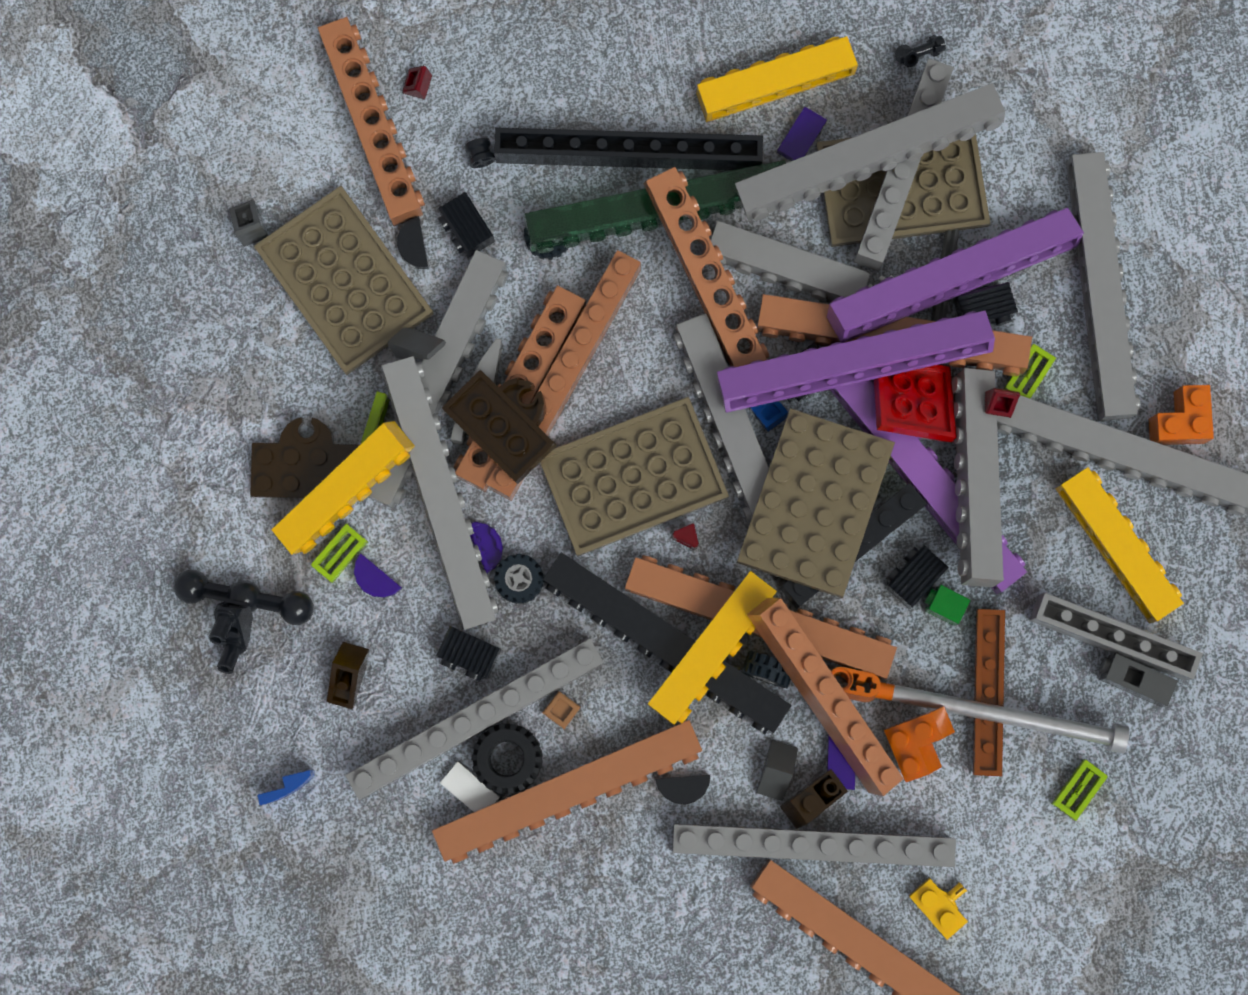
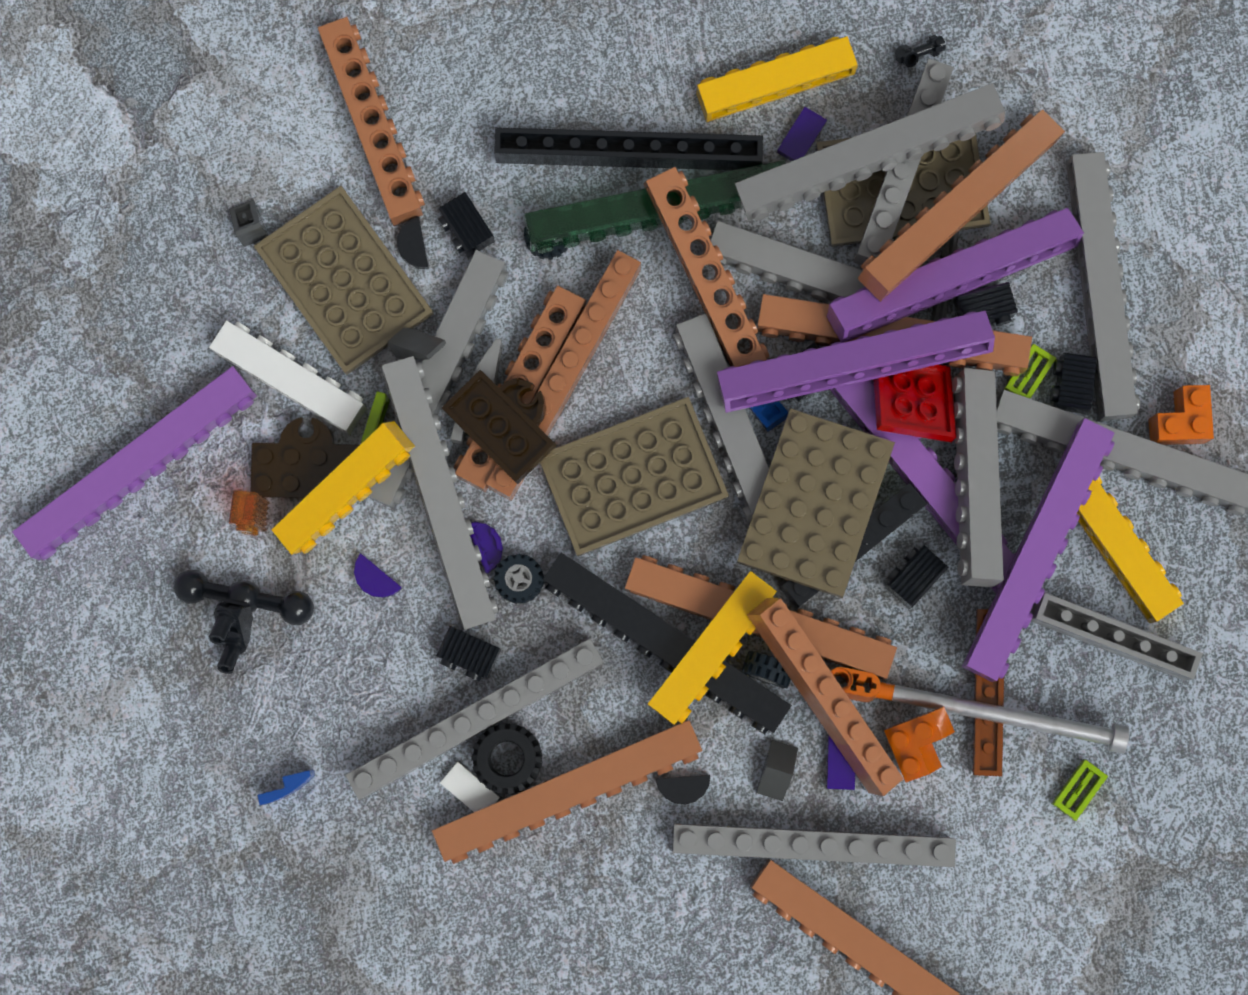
(135, 464): none -> medium lavender brick
(248, 512): none -> clear orange brick
(288, 377): none -> white brick
(346, 561): lime tile -> none
(347, 675): dark brown slope -> none
(417, 82): dark red slope -> none
(479, 153): black wheel -> none
(561, 710): medium nougat tile -> none
(687, 536): dark red slope -> none
(813, 799): dark brown slope -> none
(940, 906): yellow plate -> none
(946, 604): green brick -> none
(960, 205): none -> nougat brick
(1001, 402): dark red slope -> none
(1038, 550): none -> medium lavender brick
(1074, 382): none -> black brick
(1137, 679): dark grey brick -> none

